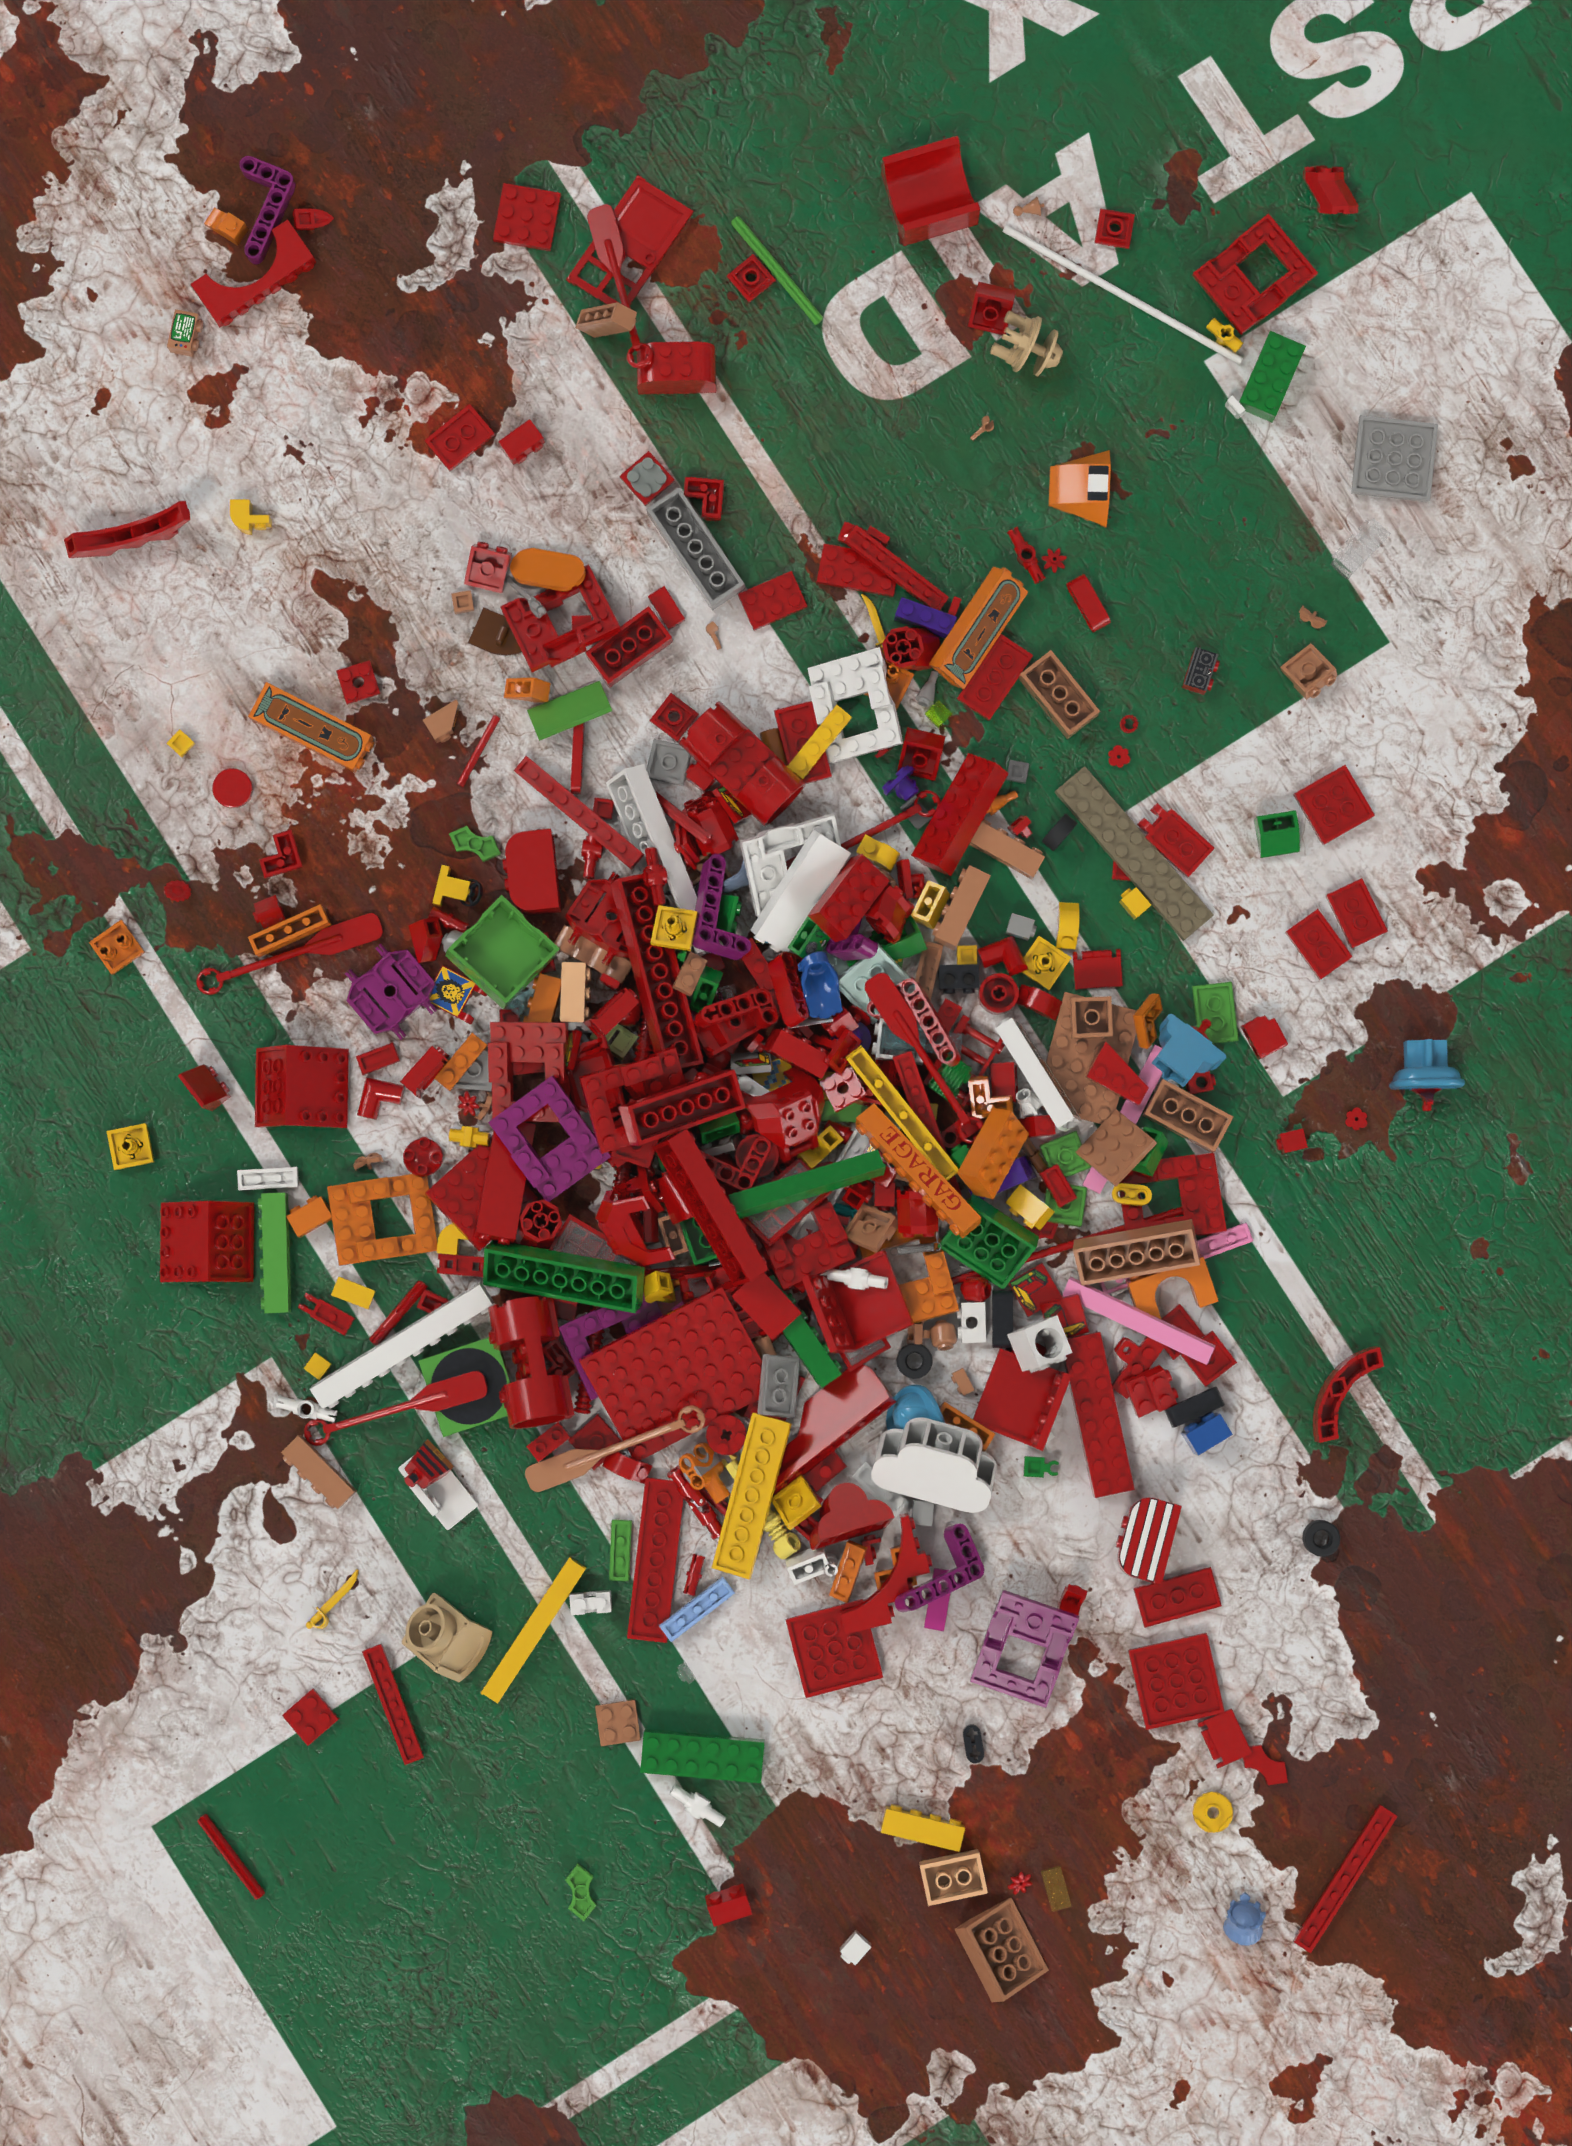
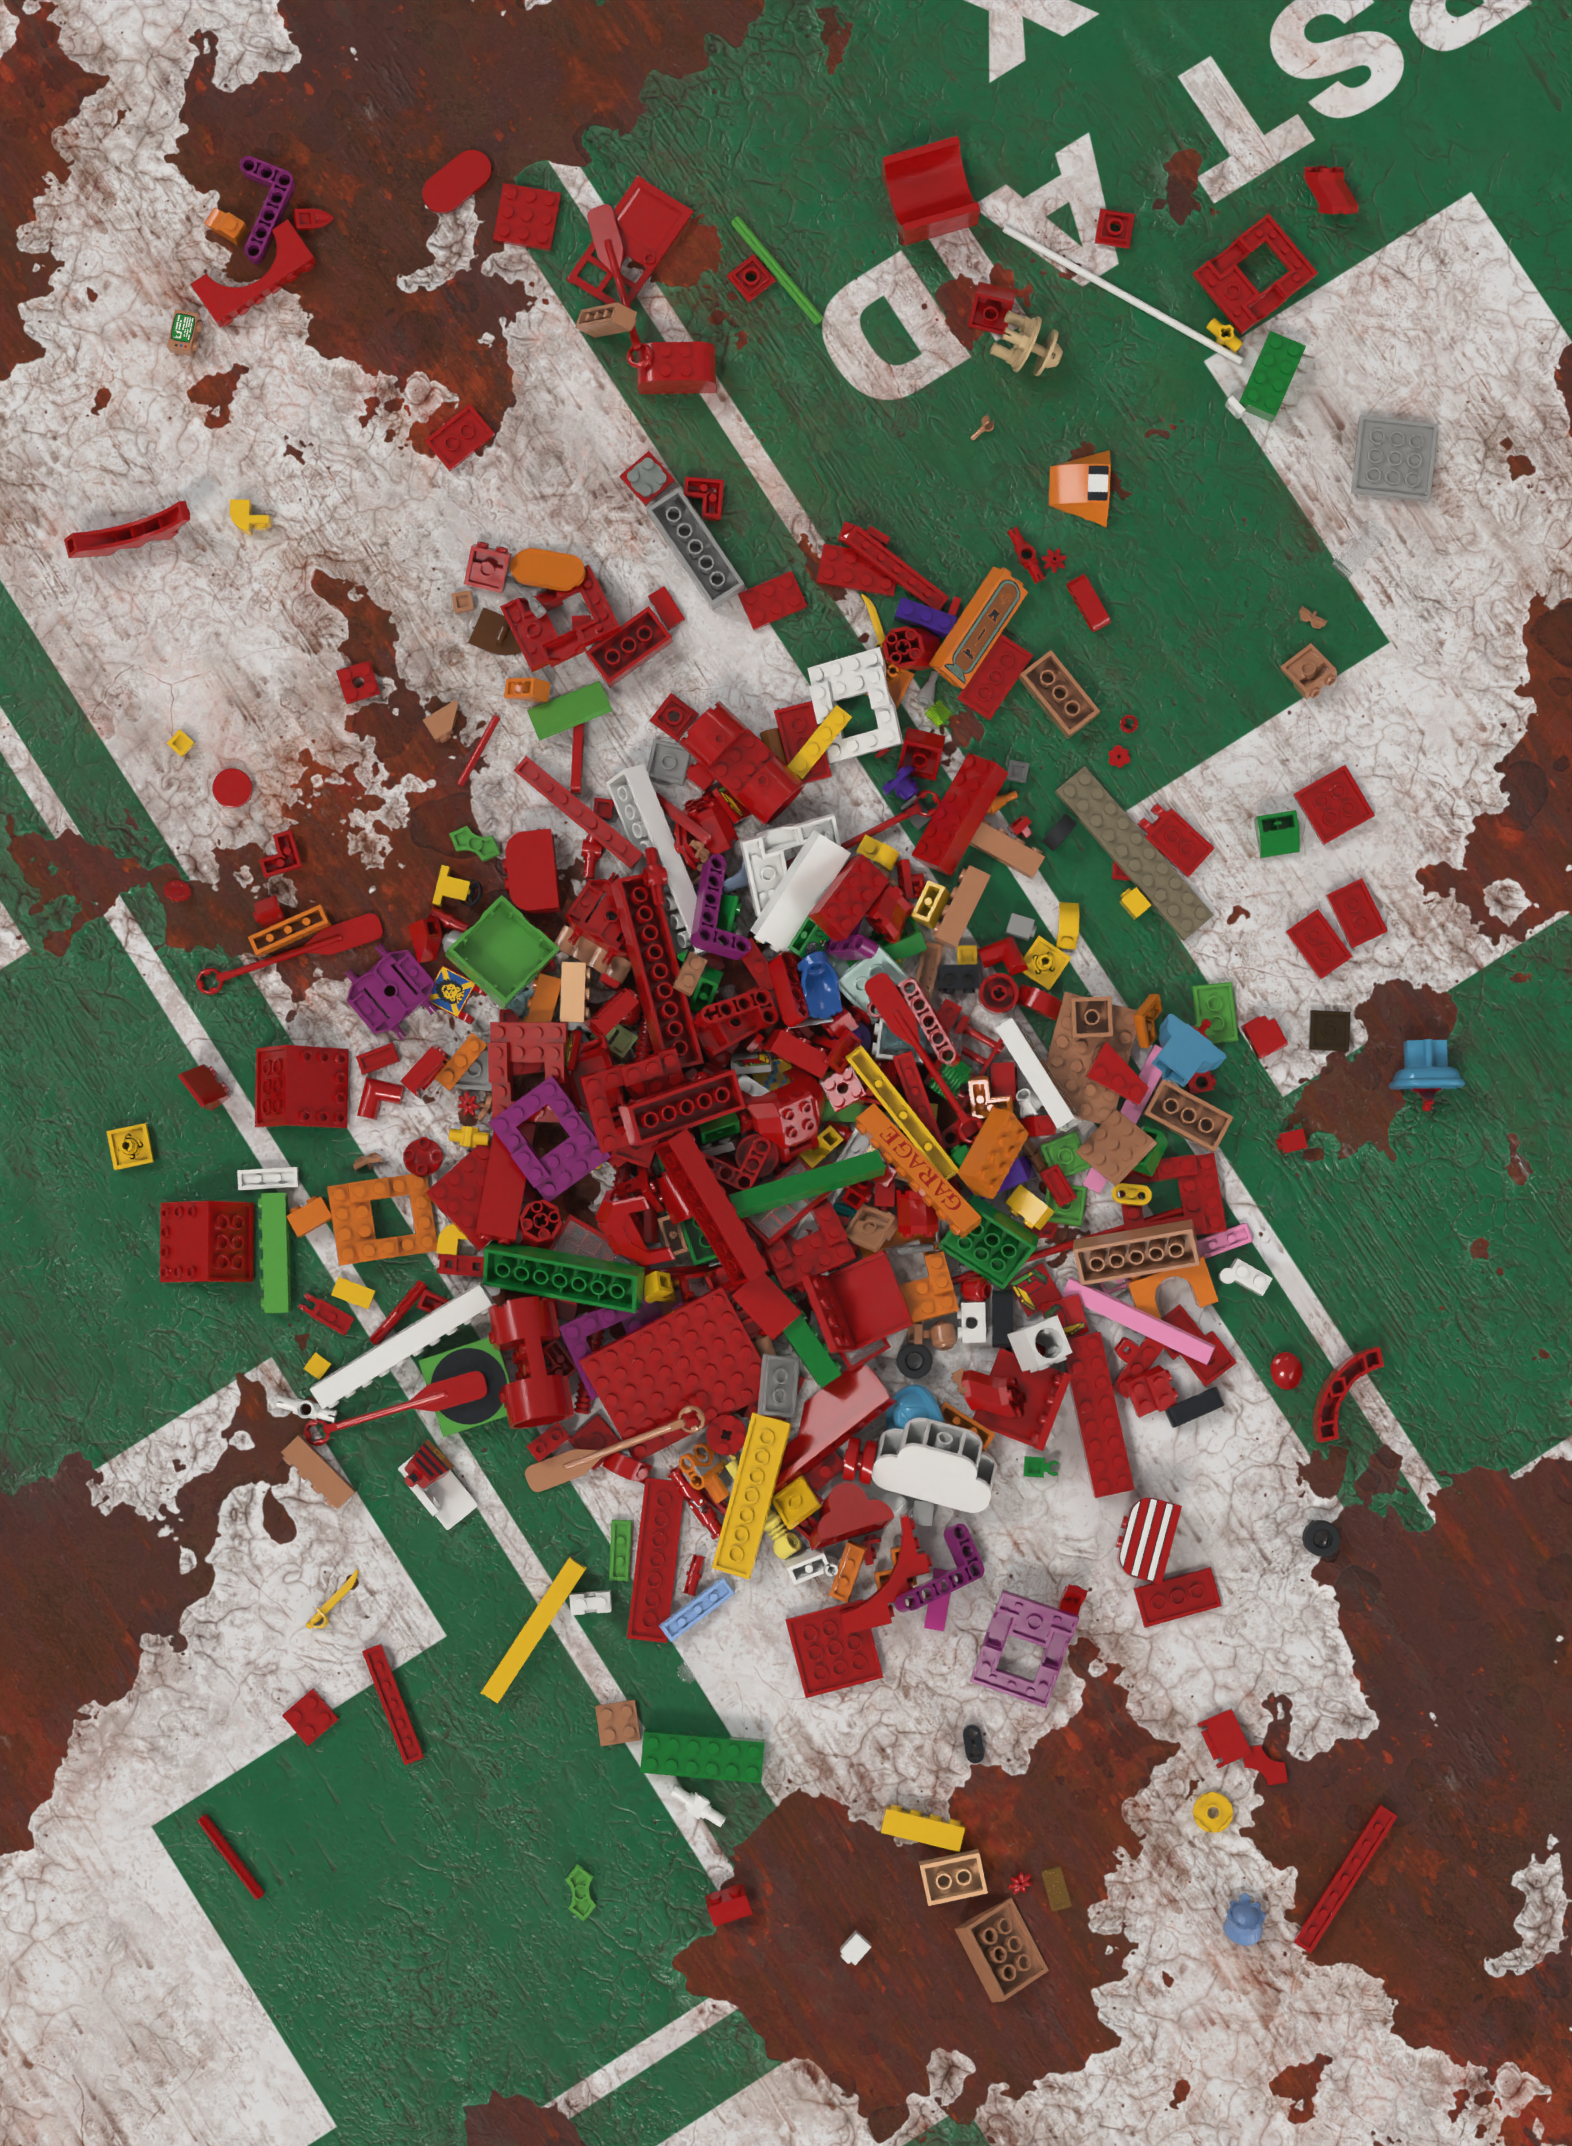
(117, 947): orange plate -> none
(311, 727): brick -> none
(446, 1638): tan piece -> none
(456, 181): none -> red tile
(522, 442): red brick -> none
(675, 921): yellow plate -> none
(701, 852): none -> nougat piece
(711, 628): nougat hand -> none
(857, 1278): white pin -> none
(859, 1460): none -> red wheel
(993, 1394): none -> red brick
(1032, 207): nougat piece -> none
(1097, 969): red piece -> none
(1176, 1681): red plate -> none
(1200, 670): brick -> none
(1206, 1433): blue brick -> none
(1245, 1276): none -> white hinge
(1286, 1370): none -> red hat
(1329, 1030): none -> dark brown tile
(1361, 1116): red plant -> none

